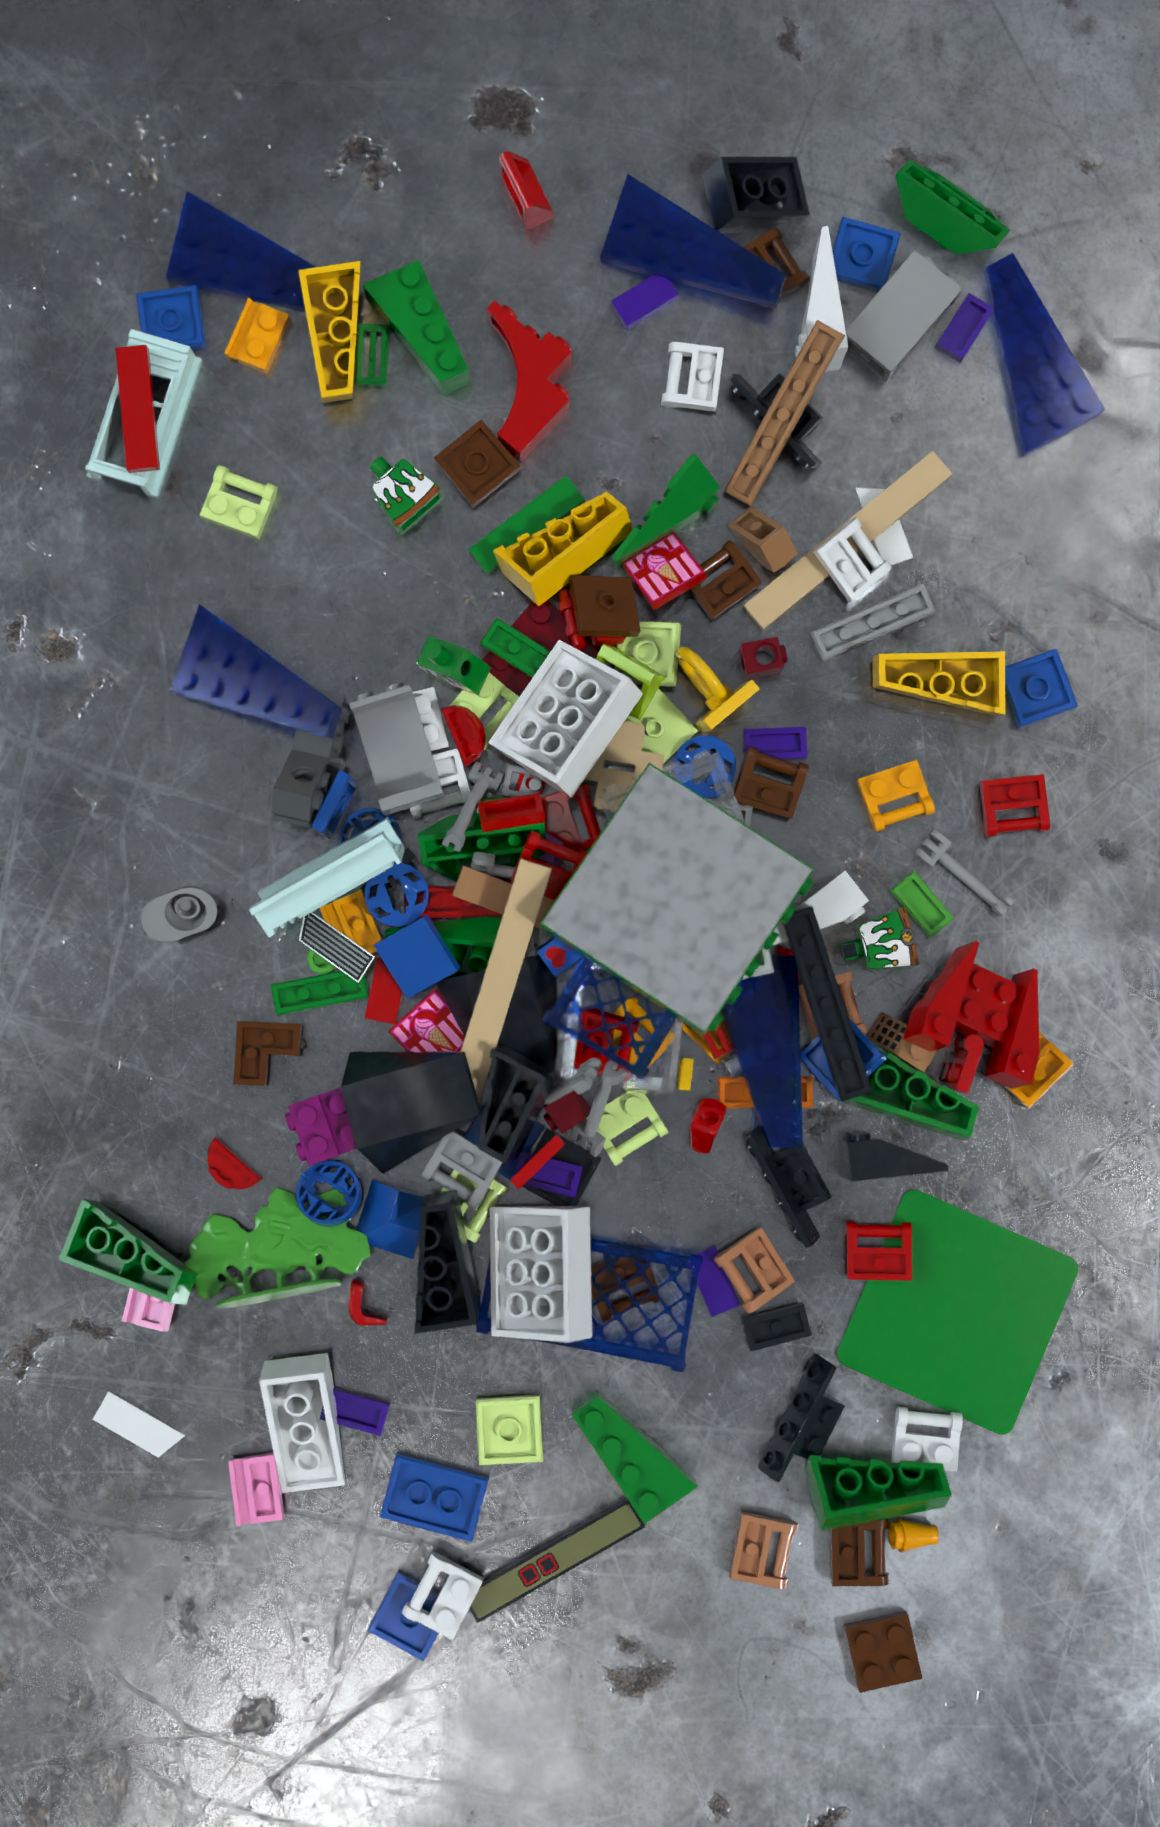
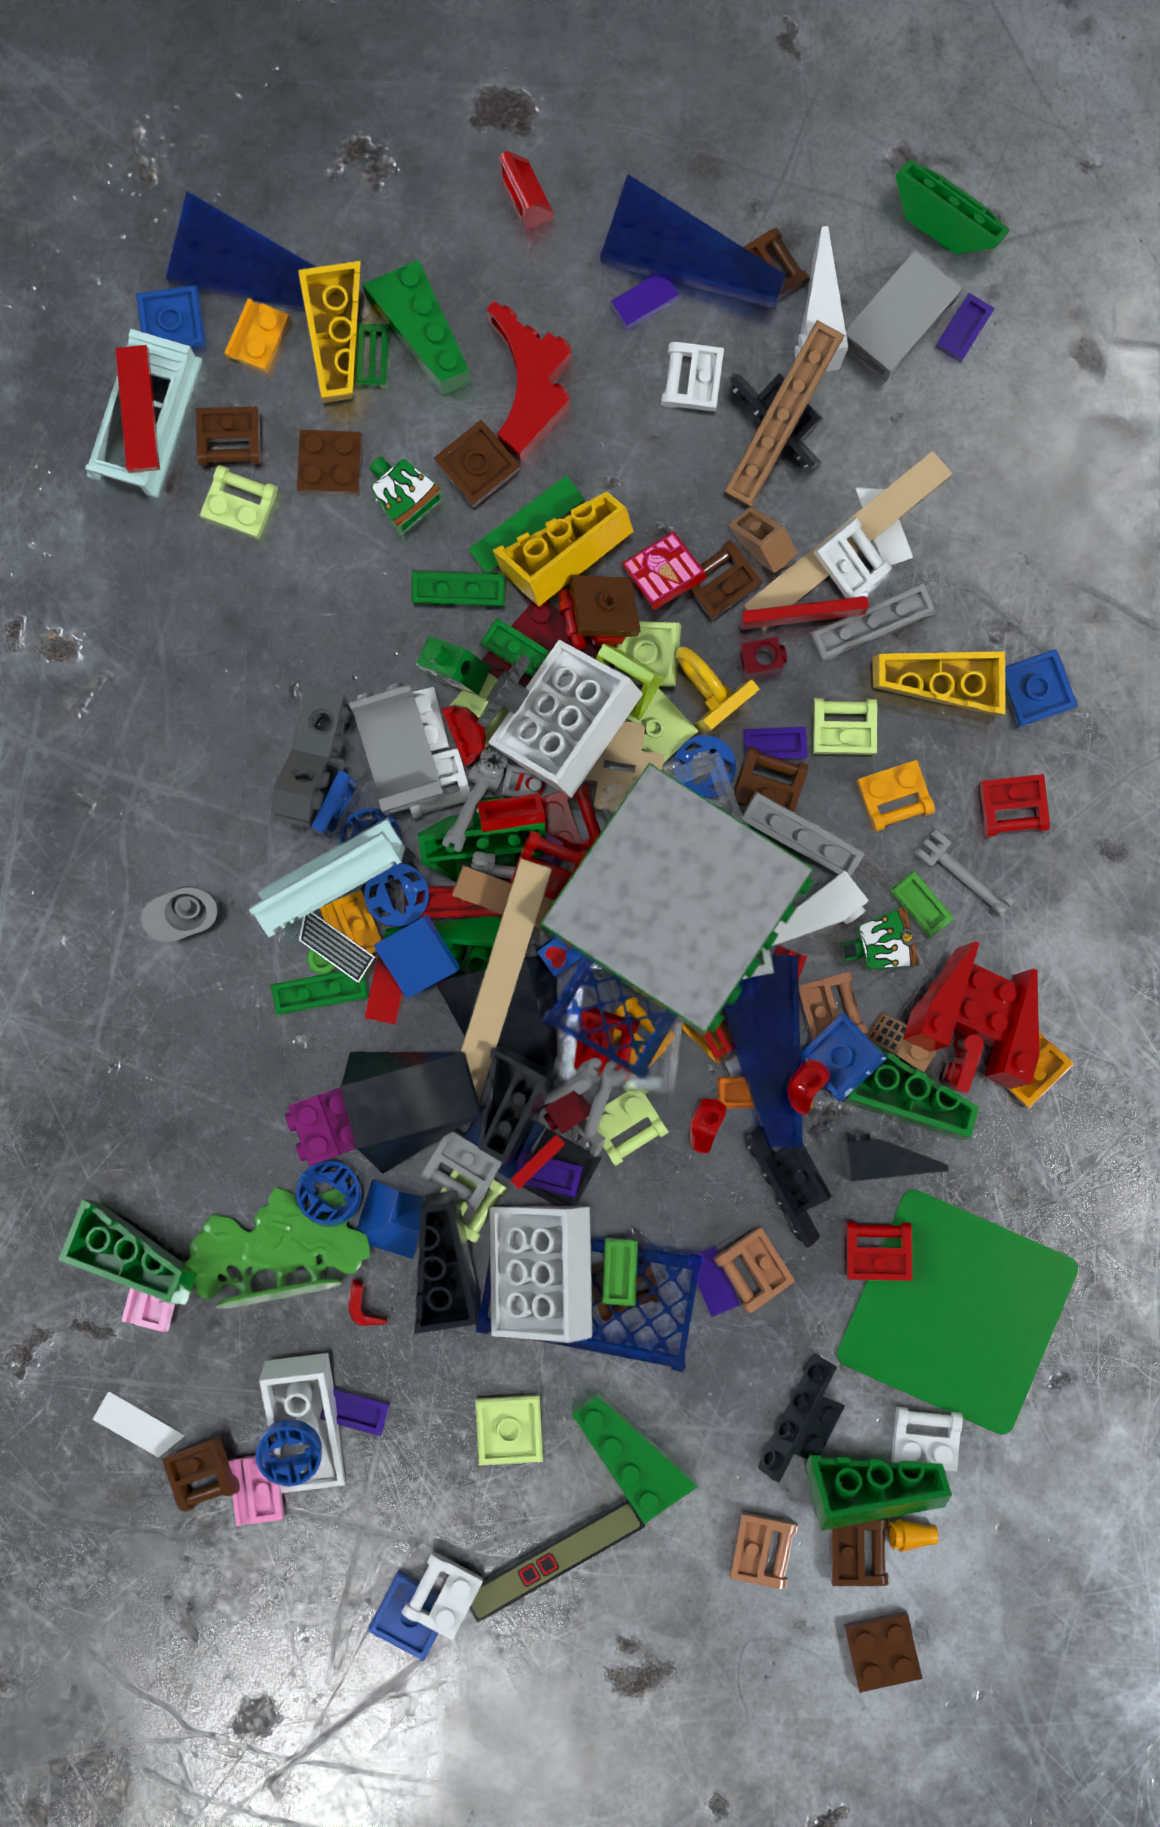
(196, 1464): none -> reddish brown plate
(227, 425): none -> reddish brown plate
(229, 1168): red tile -> none
(239, 676): clear blue wing -> none
(255, 1044): reddish brown plate -> none
(288, 1470): none -> blue piece
(329, 462): none -> reddish brown plate
(429, 1027): tile -> none
(434, 1497): blue tile -> none
(458, 587): none -> green tile
(498, 759): none -> light grey bush
(506, 692): none -> dark grey gear
(620, 1271): none -> bright green tile
(685, 1074): yellow tile -> none
(686, 498): green wedge -> none
(754, 193): black slope -> none
(776, 1327): black plate -> none
(801, 835): none -> light grey plate
(804, 612): none -> red tile
(806, 1084): none -> red hair
(826, 1004): black tile -> none
(844, 736): none -> yellowish green plate
(864, 254): blue tile -> none
(1039, 368): clear blue wing -> none

